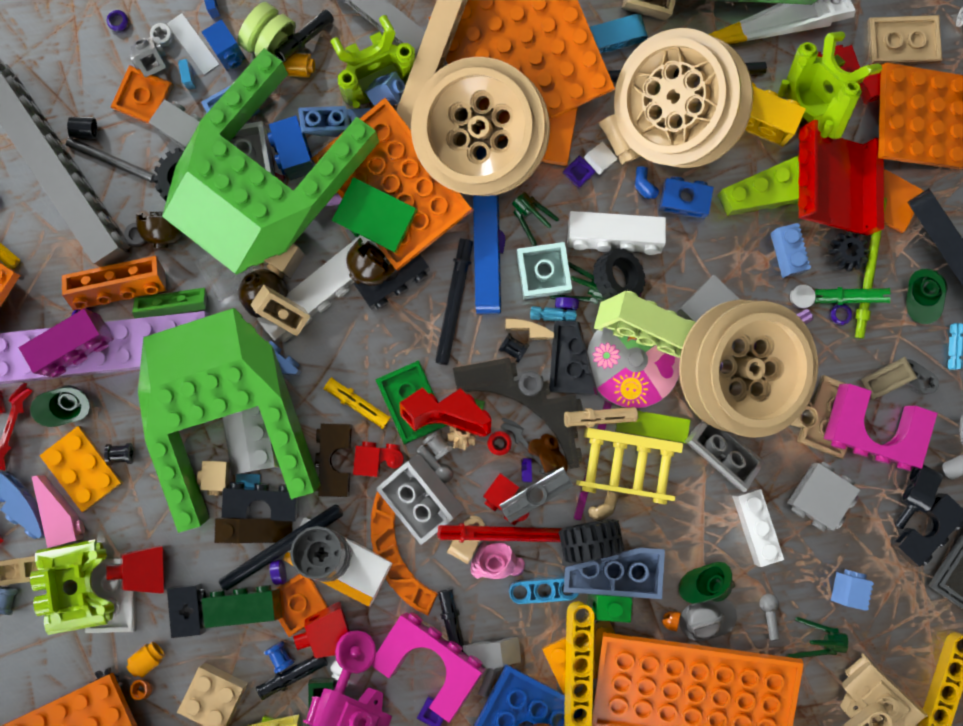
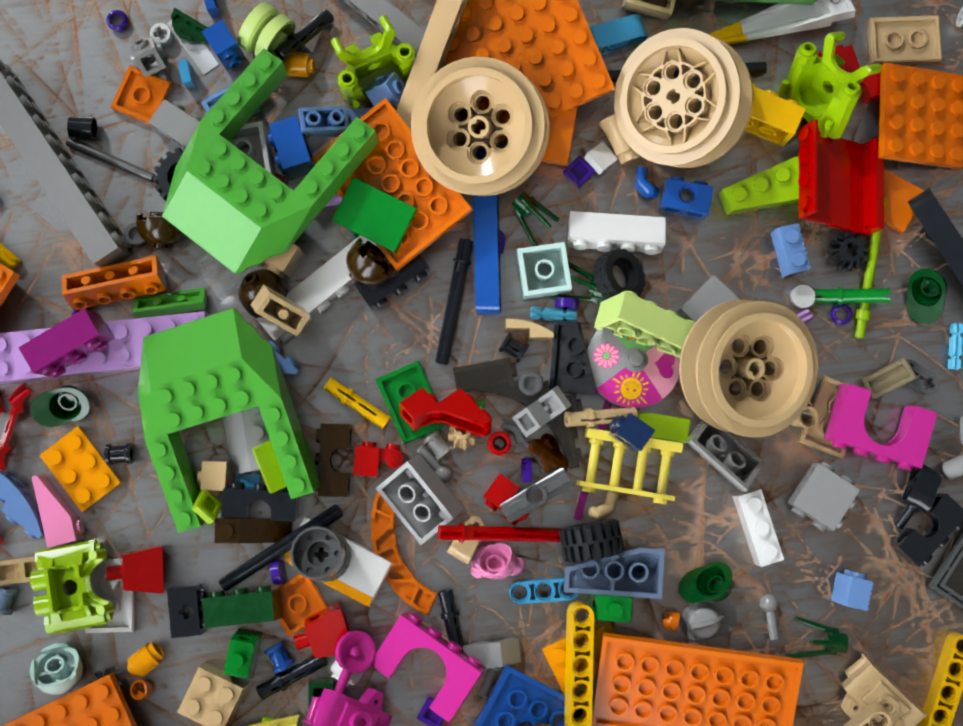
(56, 669): none -> light aqua cylinder
(187, 28): none -> dark green tile
(207, 506): none -> lime tile
(243, 654): none -> green torso
(269, 466): none -> lime tile
(541, 411): none -> light grey slope
(631, 431): none -> dark blue brick

